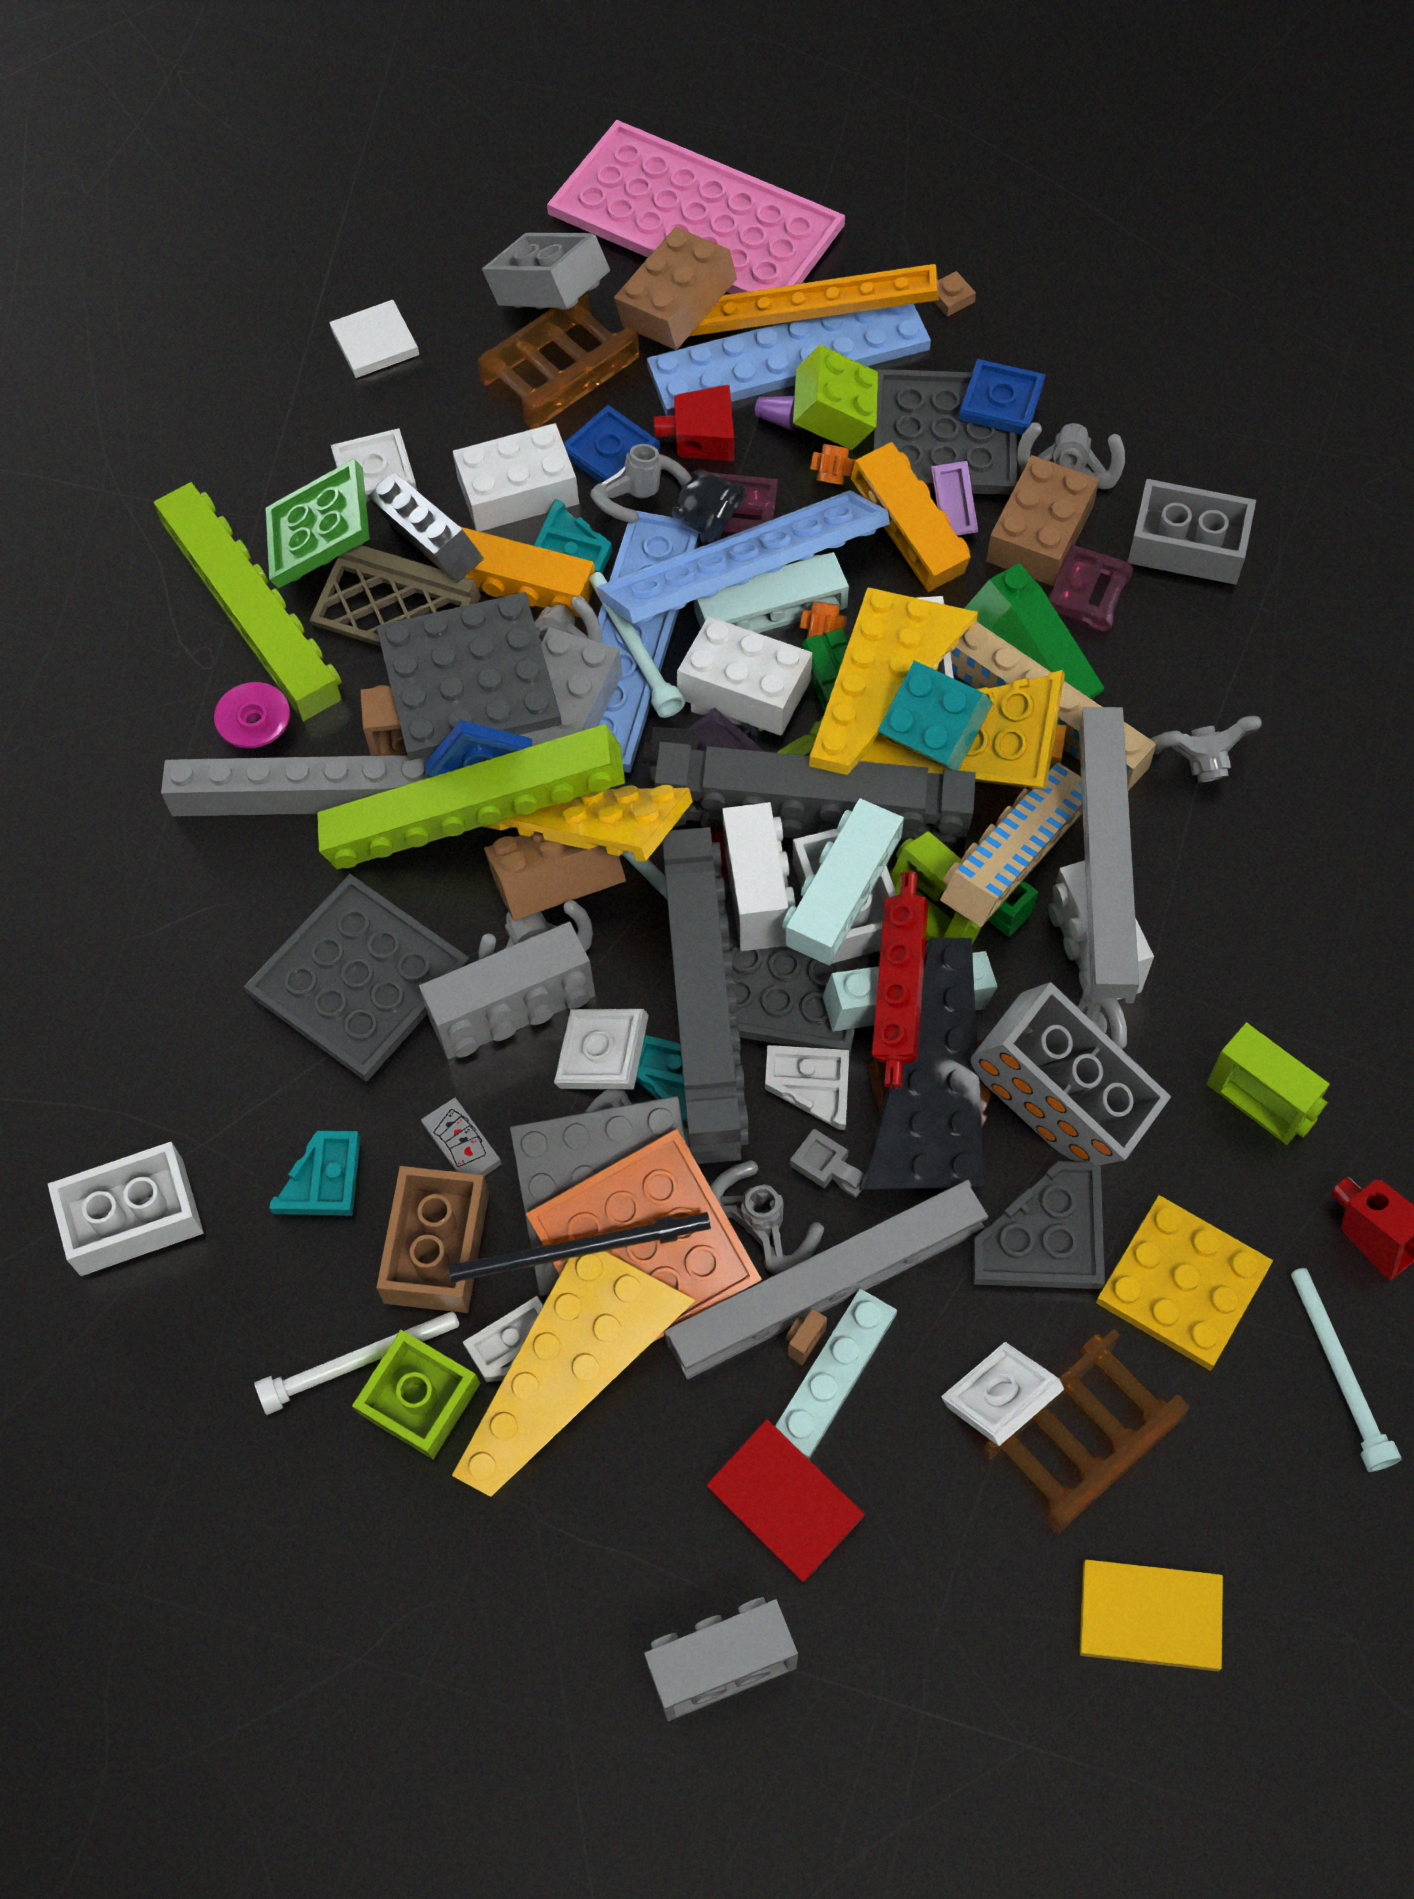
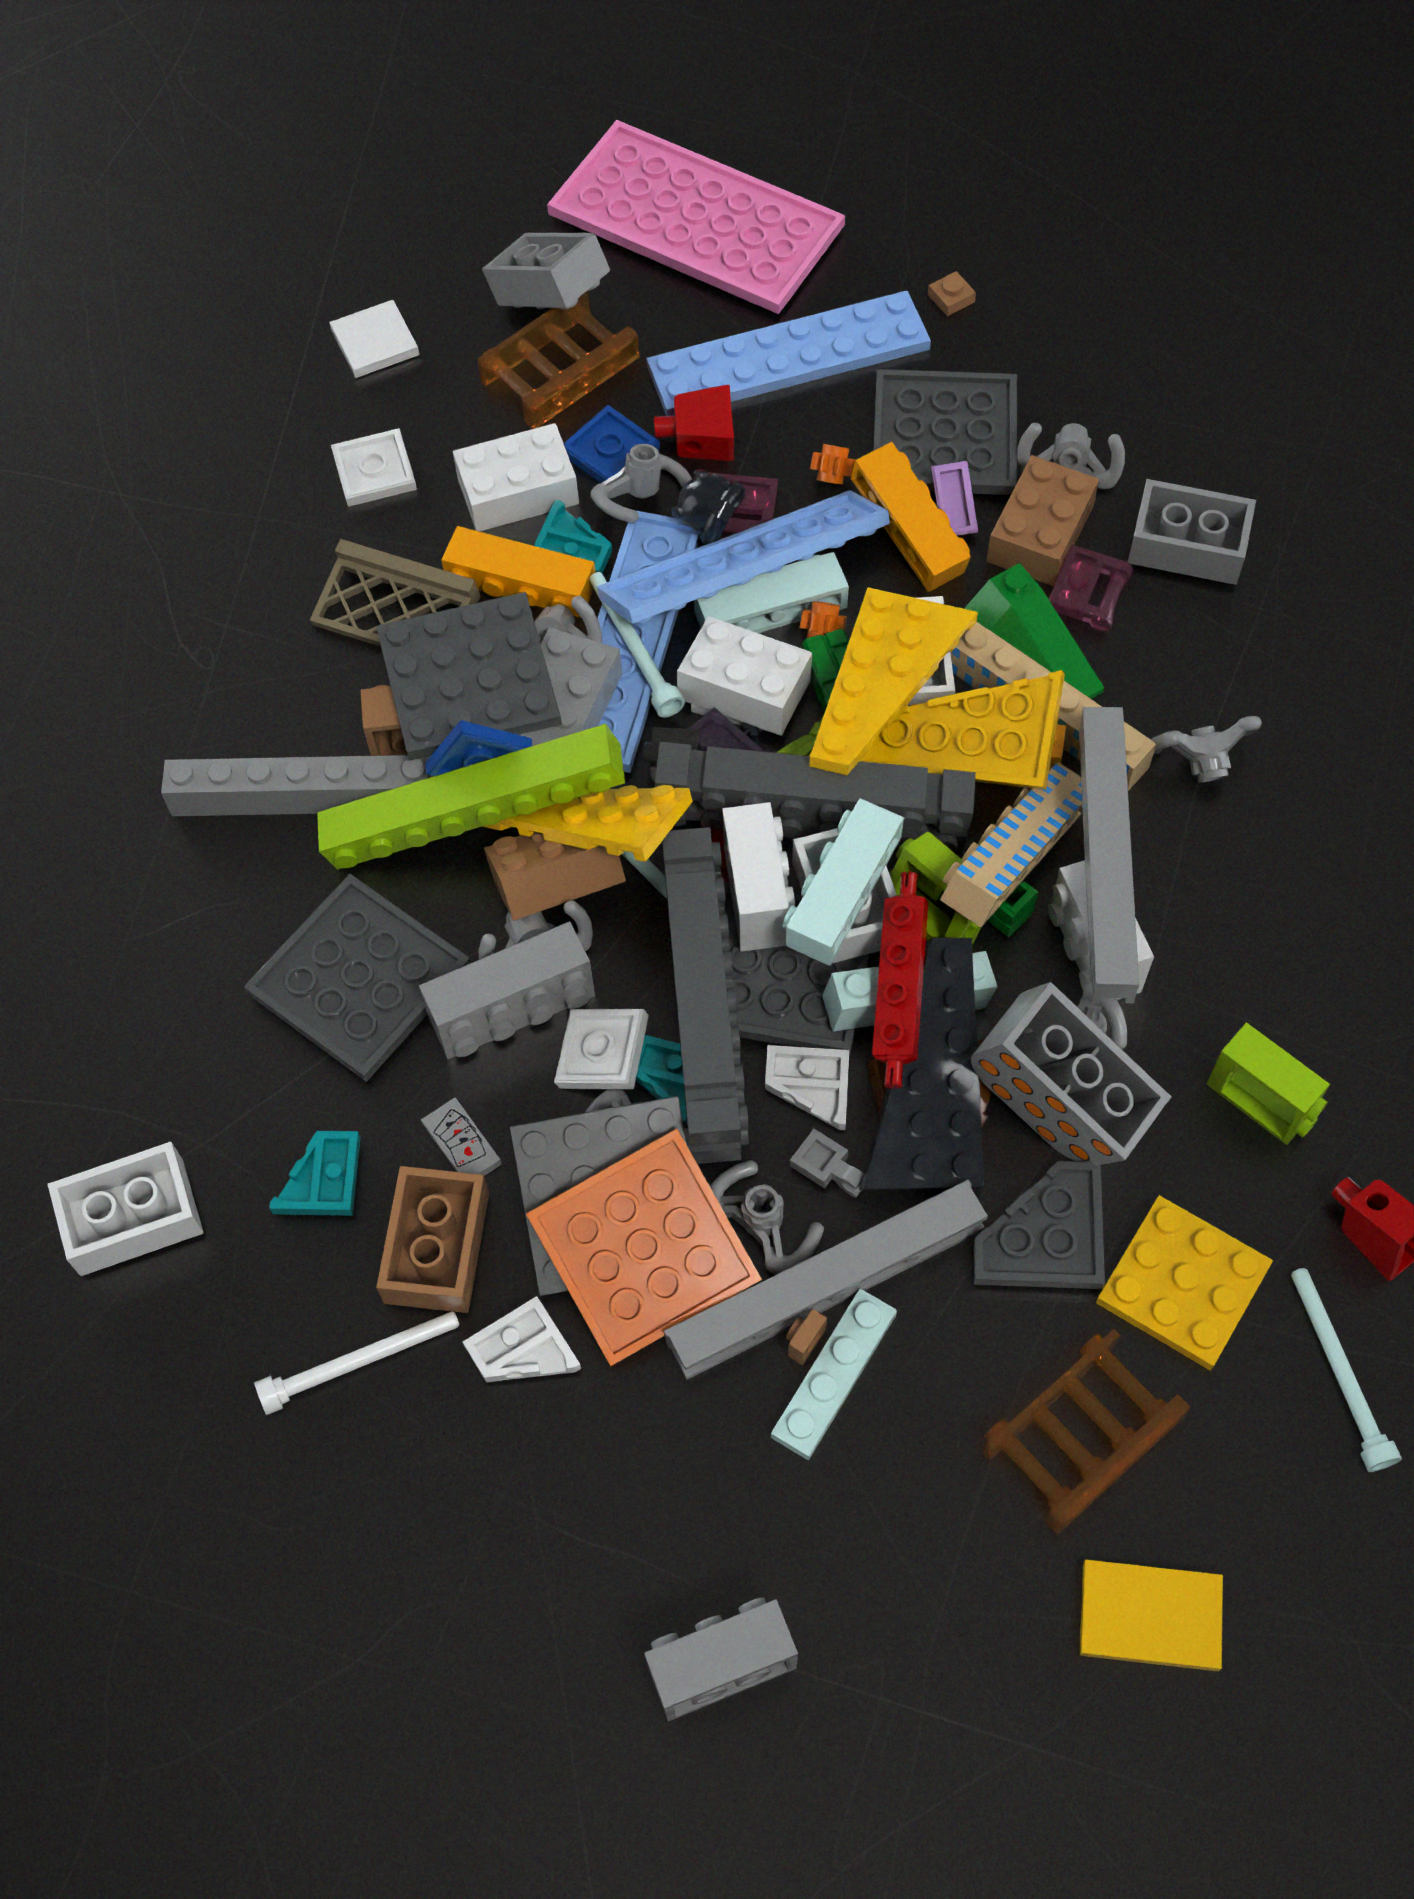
(249, 602): lime brick -> none
(250, 703): dark pink dish -> none
(316, 523): bright green plate -> none
(416, 1394): lime brick -> none
(426, 527): flat silver brick -> none
(581, 1340): yellow wing -> none
(664, 1229): black bar -> none
(676, 288): medium nougat brick -> none
(777, 410): medium lavender cone -> none
(786, 1500): red tile -> none
(821, 299): light orange plate -> none
(835, 397): lime brick -> none
(935, 716): teal brick -> none
(1001, 397): blue tile -> none
(1002, 1393): white tile -> none

